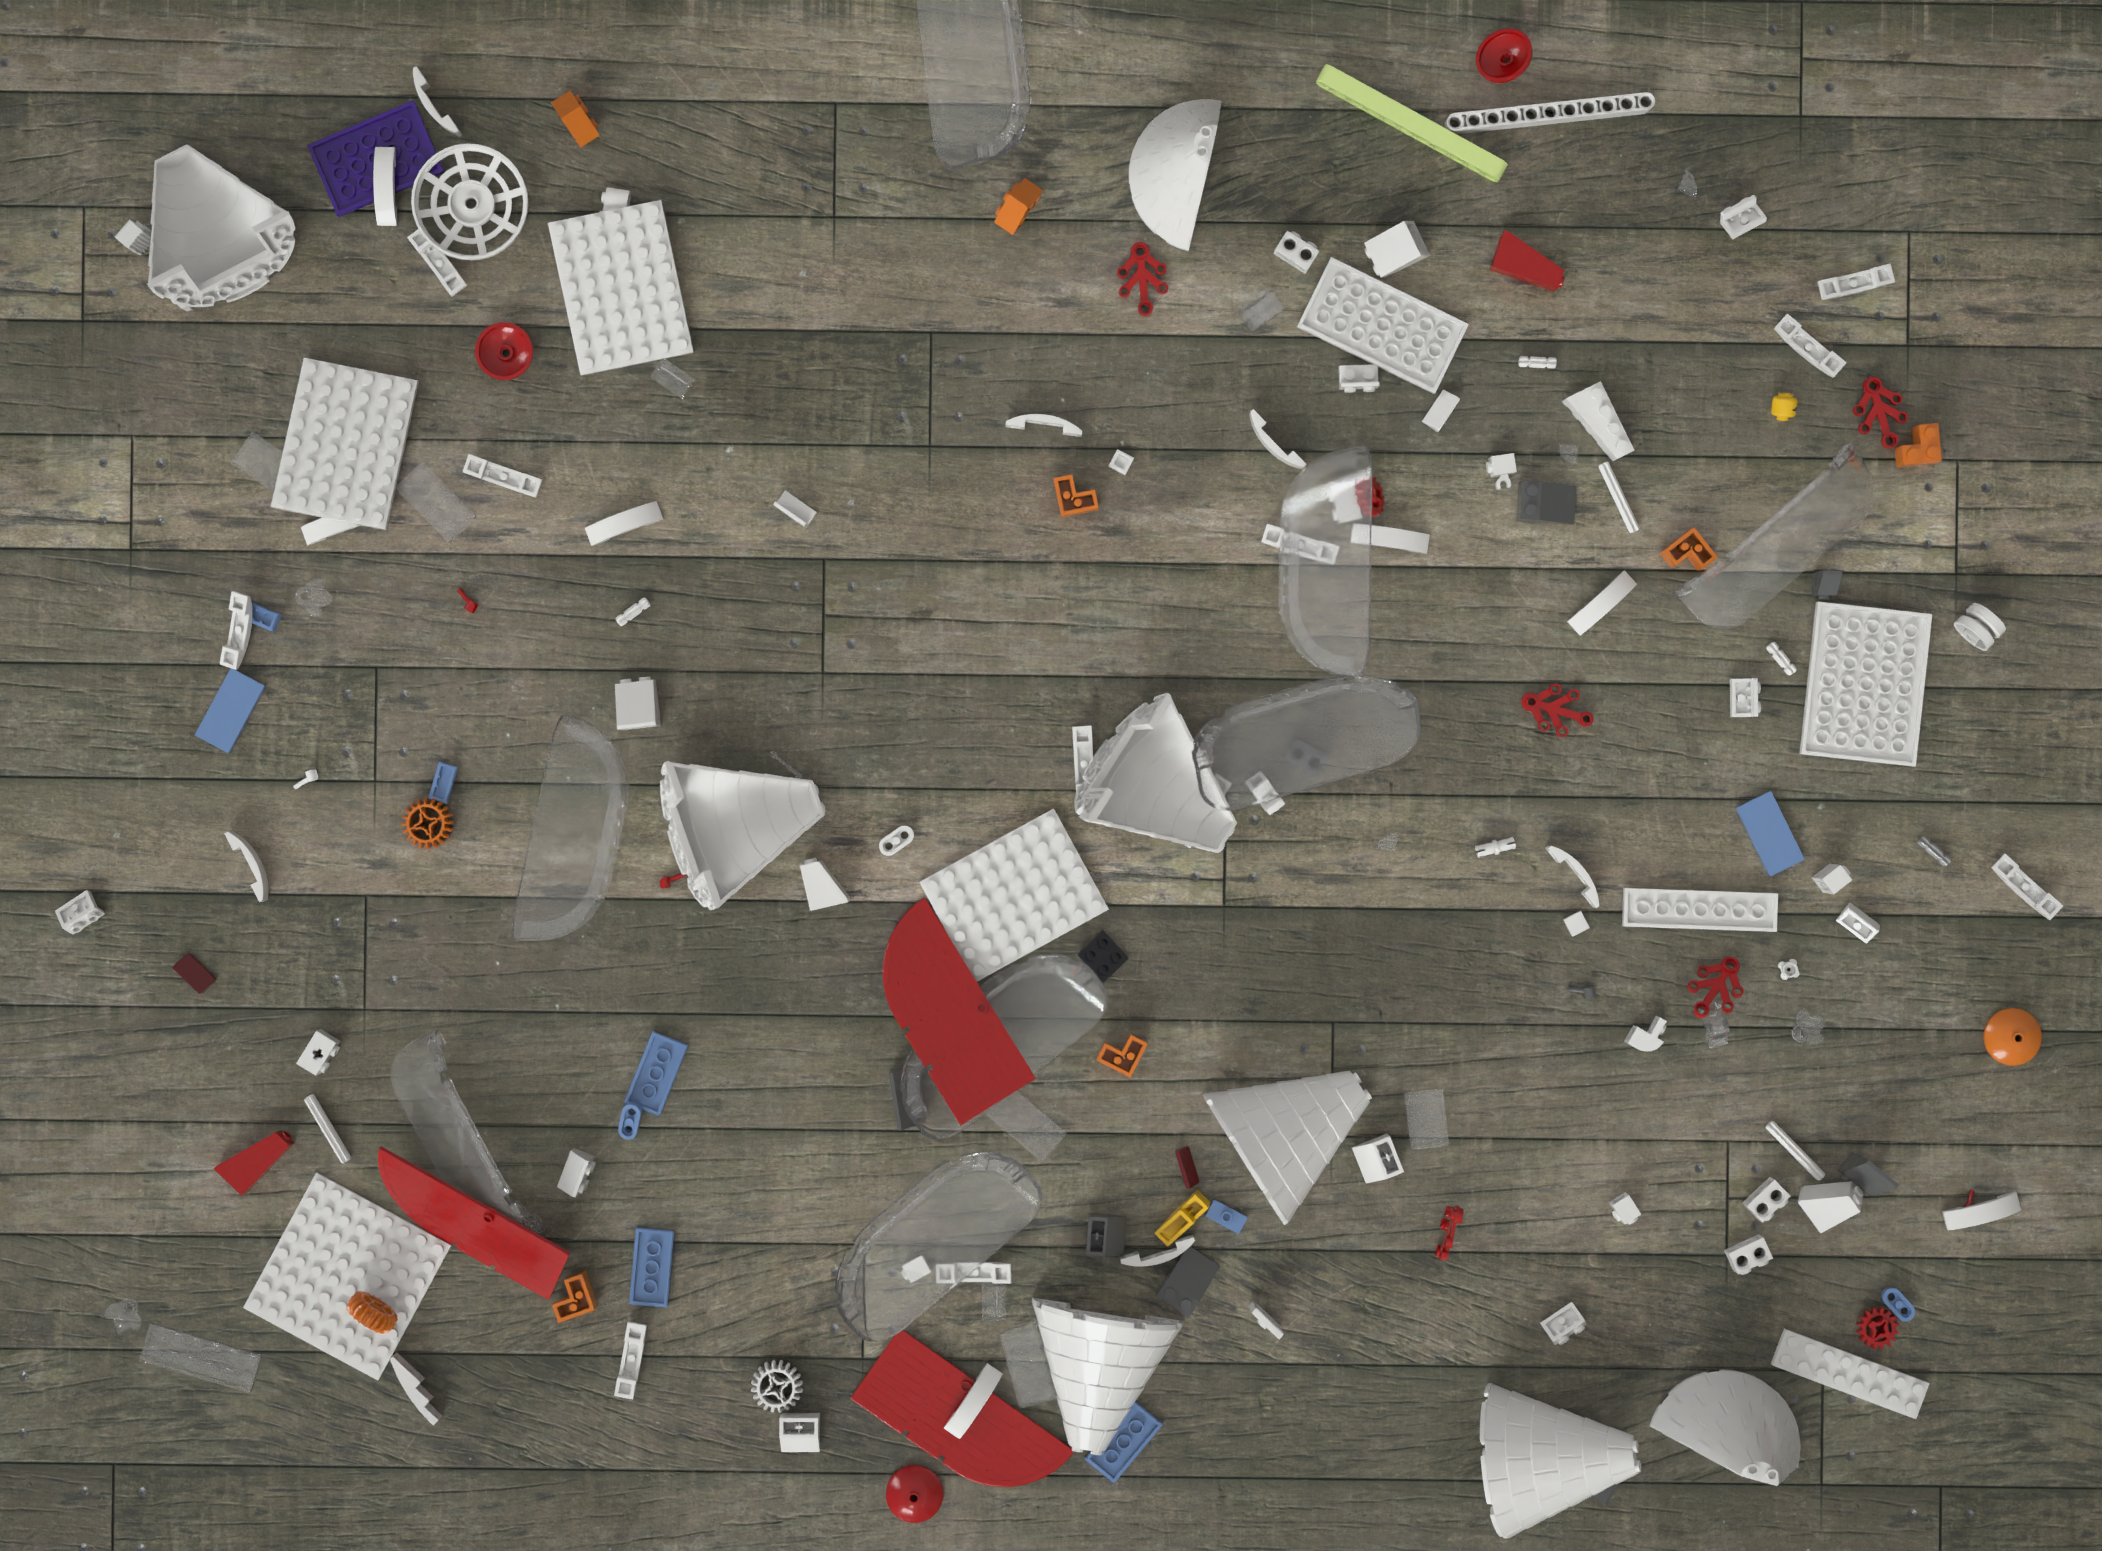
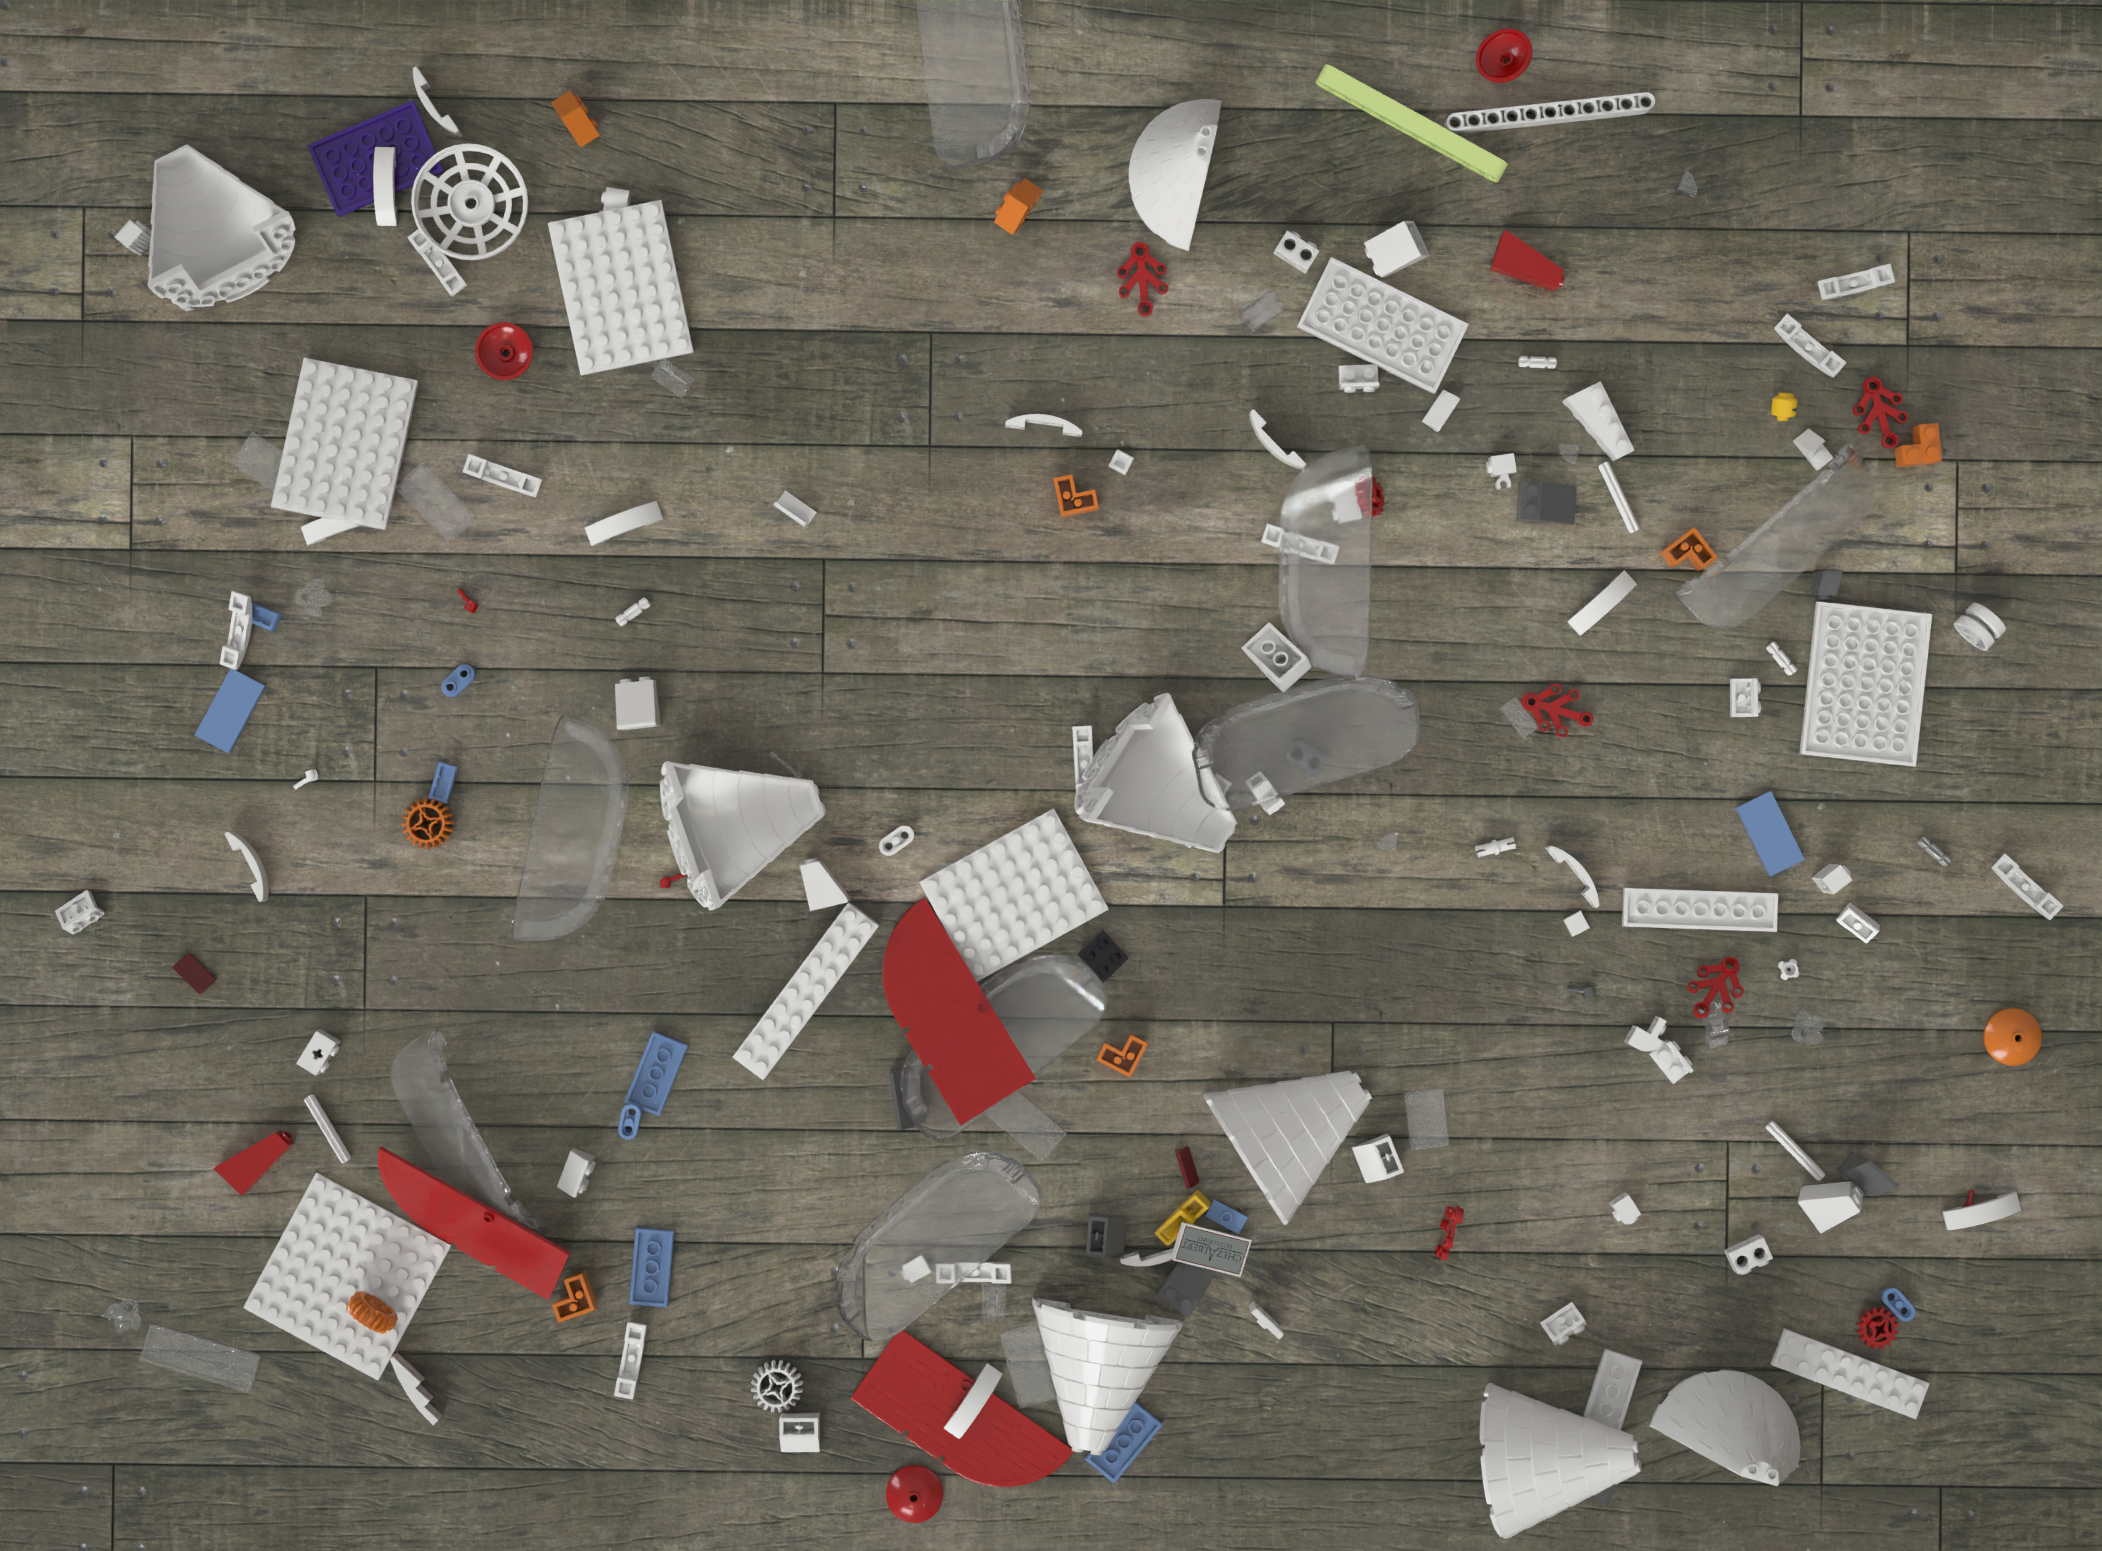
(458, 680): none -> medium blue plate
(806, 991): none -> white brick
(1211, 1249): none -> light grey tile
(1276, 657): none -> white slope
(1399, 539): white slope -> none
(1518, 717): none -> clear plate
(1612, 1388): none -> white tile
(1671, 1061): none -> white bracket
(1742, 217): white bracket -> none
(1763, 1195): white brick -> none
(1813, 449): none -> white slope

